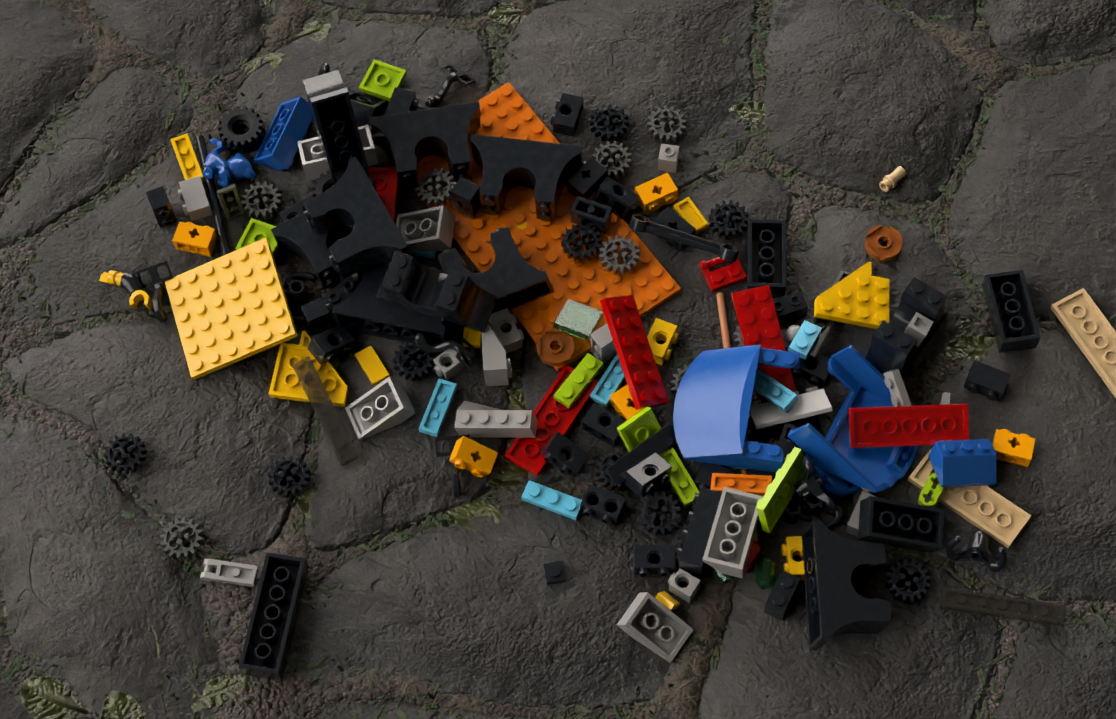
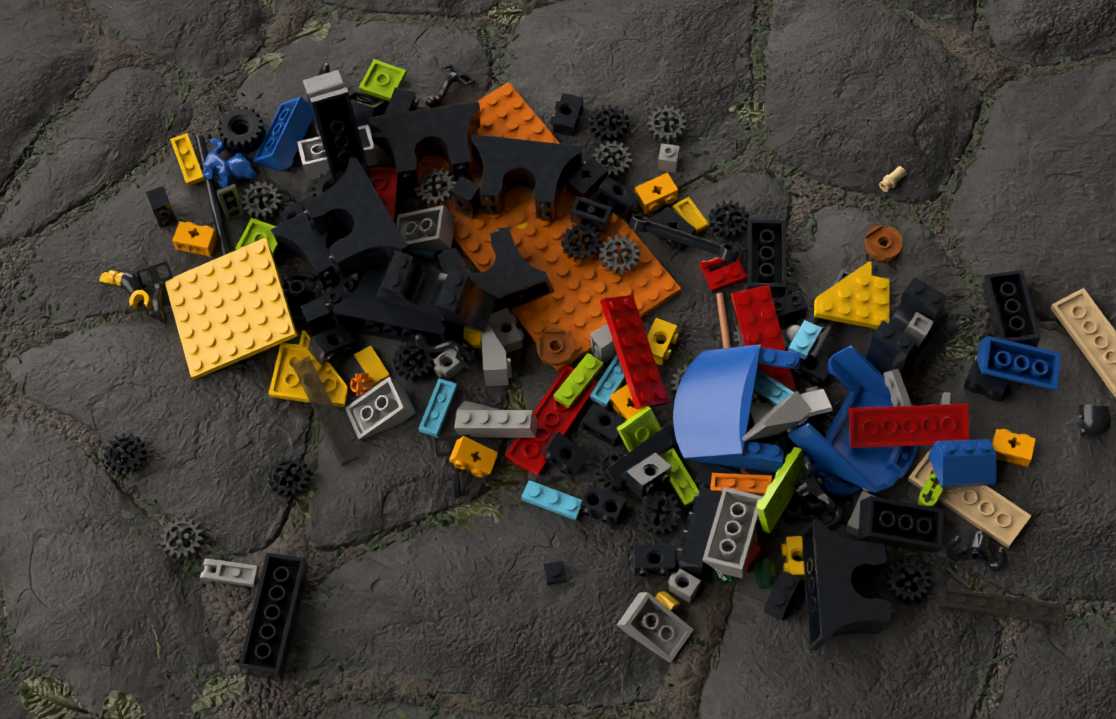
(195, 198): light grey brick -> none
(362, 383): none -> orange gear
(578, 319): clear green tile -> none
(780, 418): none -> light grey slope
(1019, 362): none -> blue slope
(1095, 420): none -> black helmet

